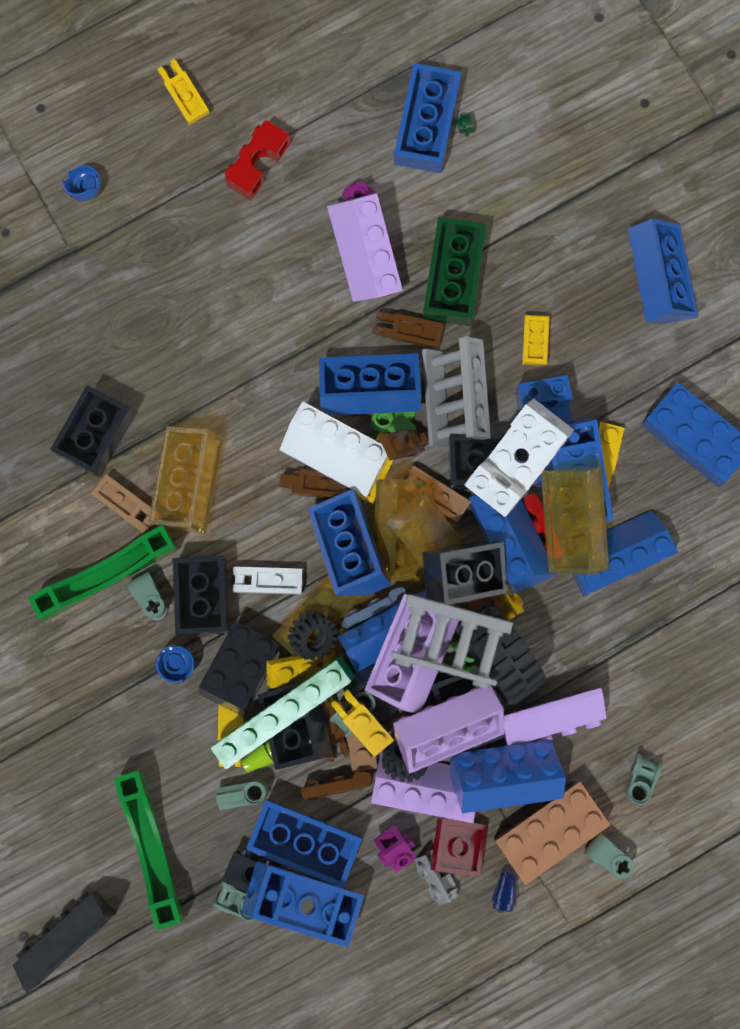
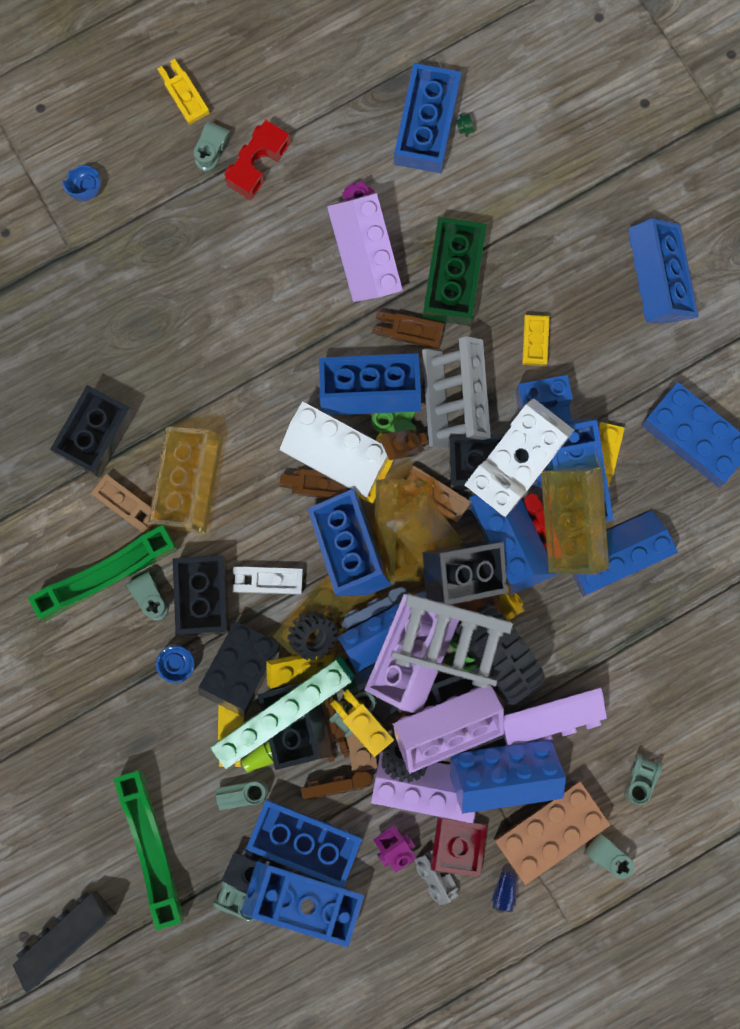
(212, 142): none -> sand green piece

